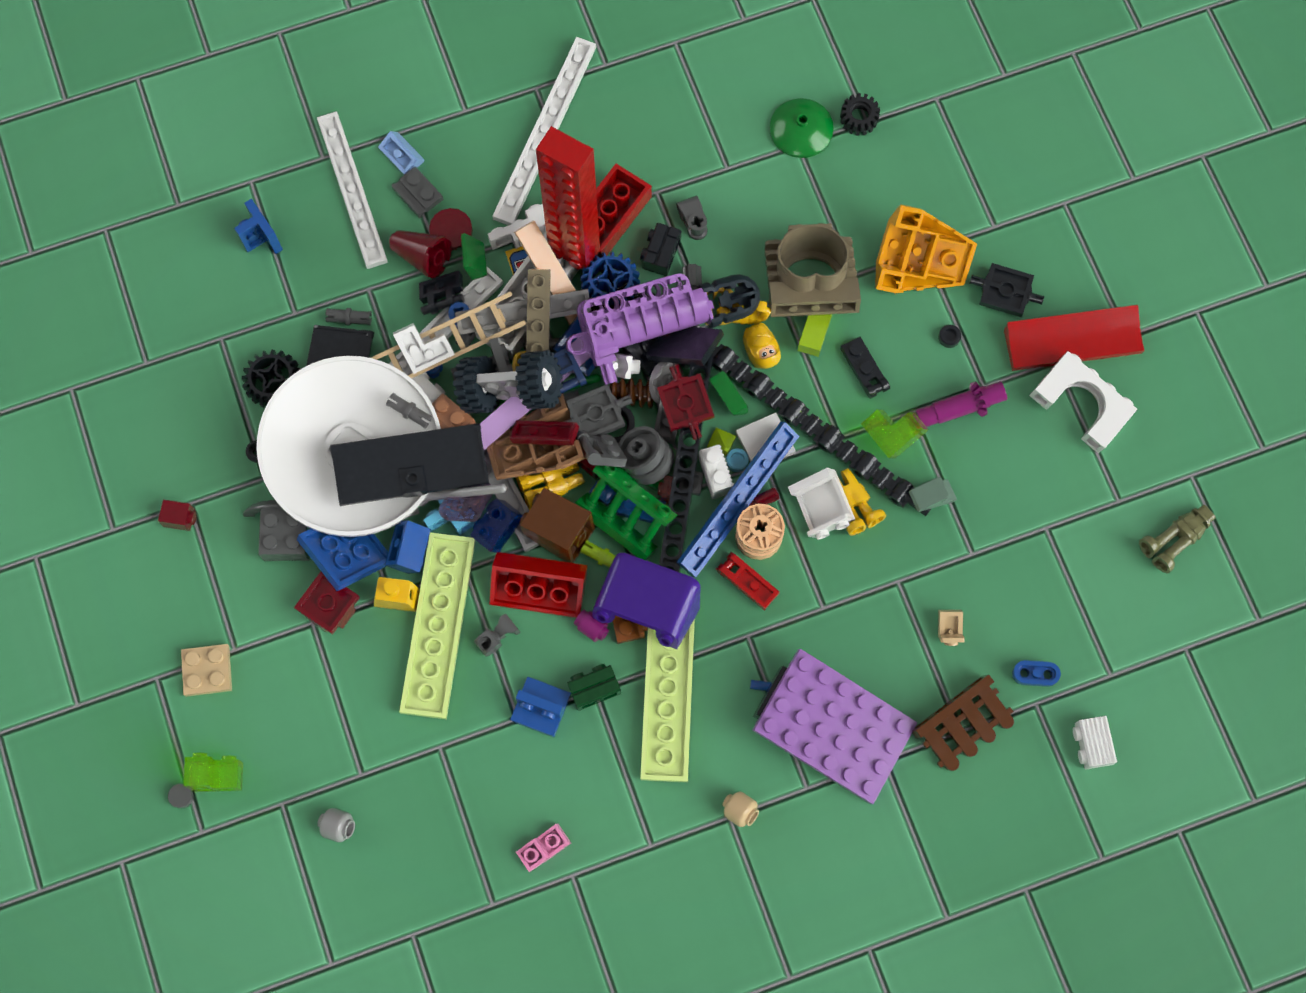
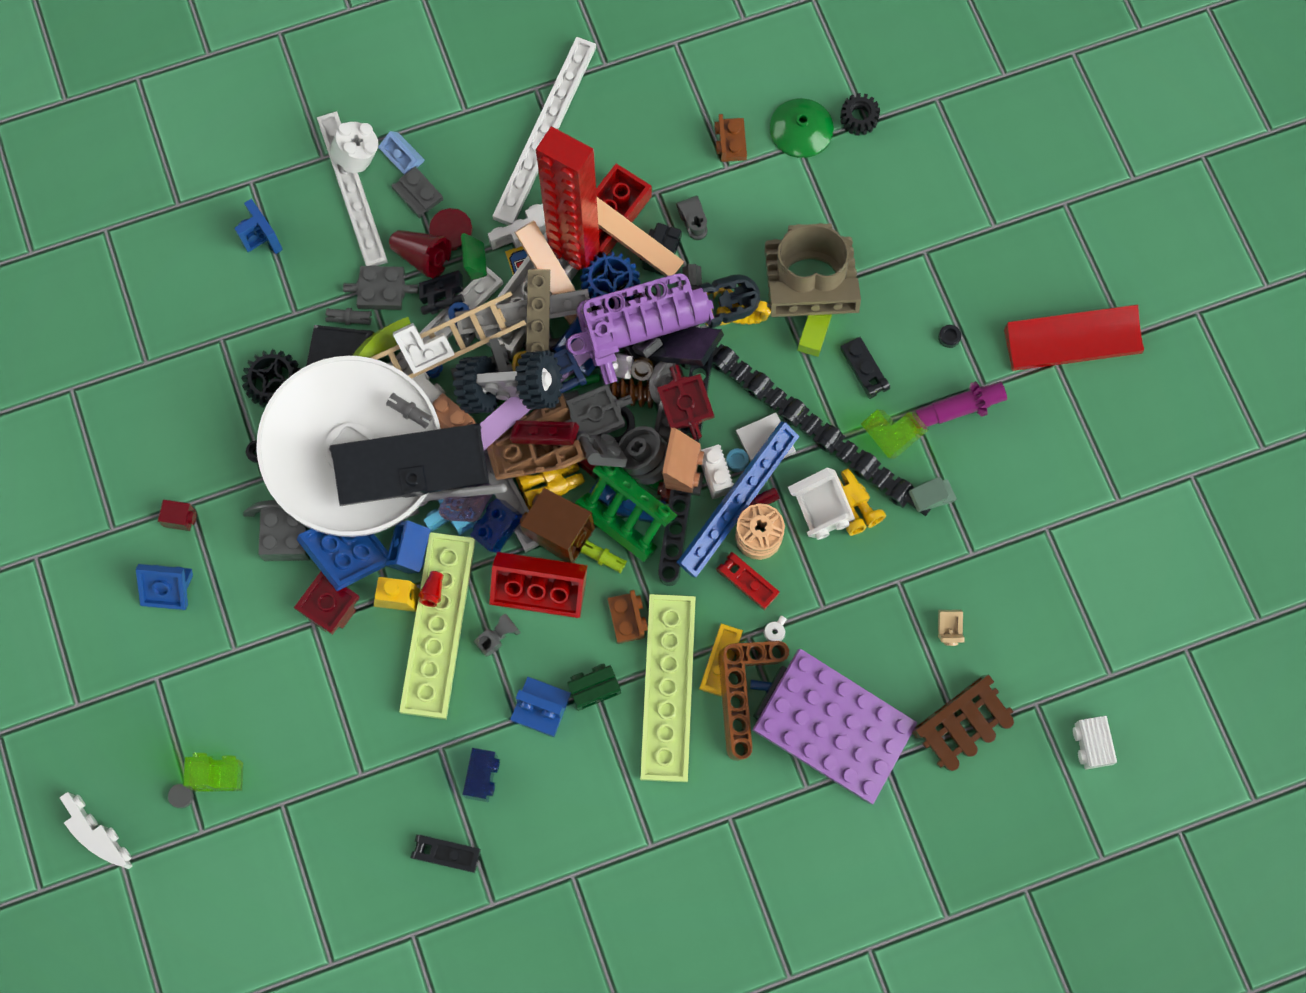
(97, 840): none -> white slope
(163, 586): none -> blue bracket
(206, 670): tan plate -> none
(336, 825): light grey head -> none
(354, 146): none -> white brick
(380, 287): none -> dark grey plate
(381, 340): none -> lime slope
(431, 591): none -> red cone
(446, 853): none -> black plate
(480, 775): none -> clear blue brick
(543, 847): bright pink slope -> none
(591, 627): magenta brick -> none
(637, 240): none -> light nougat tile
(642, 368): none -> dark brown tile
(647, 347): none -> dark grey tile
(649, 597): dark purple windscreen -> none
(681, 462): none -> nougat slope
(711, 679): none -> yellow tile
(723, 439): lime slope -> none
(729, 394): green slope -> none
(731, 139): none -> dark orange bracket
(739, 690): none -> dark orange beam
(740, 809): tan head -> none
(761, 346): yellow piece -> none
(775, 626): none -> white piece
(921, 253): light orange wedge -> none
(1006, 290): black plate -> none
(1035, 673): blue plate -> none
(1113, 408): white arch -> none
(1187, 527): olive piece -> none

